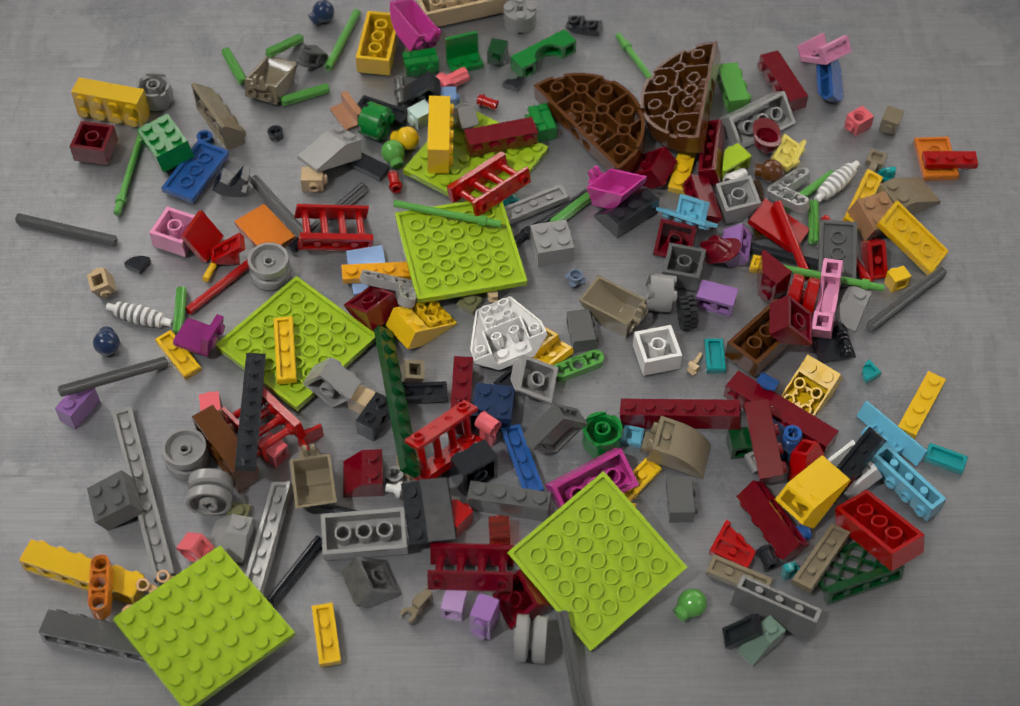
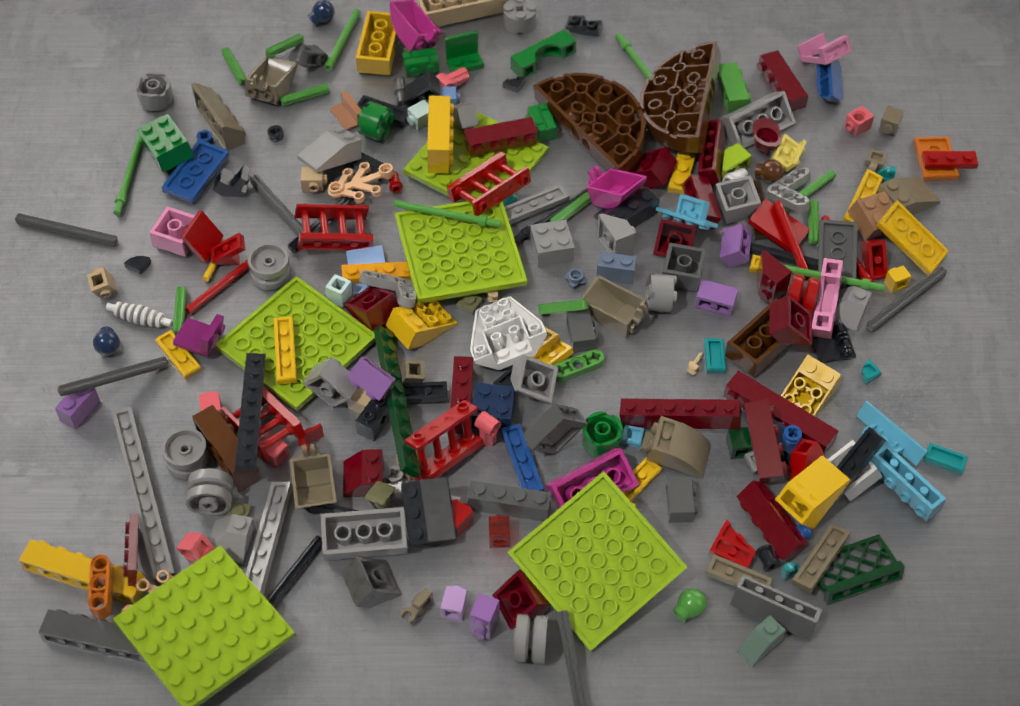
(94, 143): dark red brick -> none
(110, 102): yellow brick -> none
(114, 500): dark grey brick -> none
(131, 554): none -> plate
(264, 227): orange tile -> none
(326, 635): yellow plate -> none
(339, 188): none -> light nougat plant
(339, 290): none -> light aqua brick
(371, 378): none -> medium lavender brick
(380, 495): none -> olive slope
(393, 153): bright green piece -> none
(407, 136): yellow piece -> none
(473, 555): dark red fence -> none
(474, 464): black brick -> none
(487, 102): red pin -> none
(497, 52): dark green brick -> none
(563, 306): none -> bright green beam
(616, 235): none -> light grey slope
(616, 267): none -> sand blue brick
(657, 350): white brick -> none
(687, 312): black tyre -> none
(720, 249): dark red piece -> none
(742, 631): black tile -> none
(768, 382): blue slope -> none
(837, 181): white piece -> none
(880, 530): red brick -> none
(921, 404): yellow plate -> none

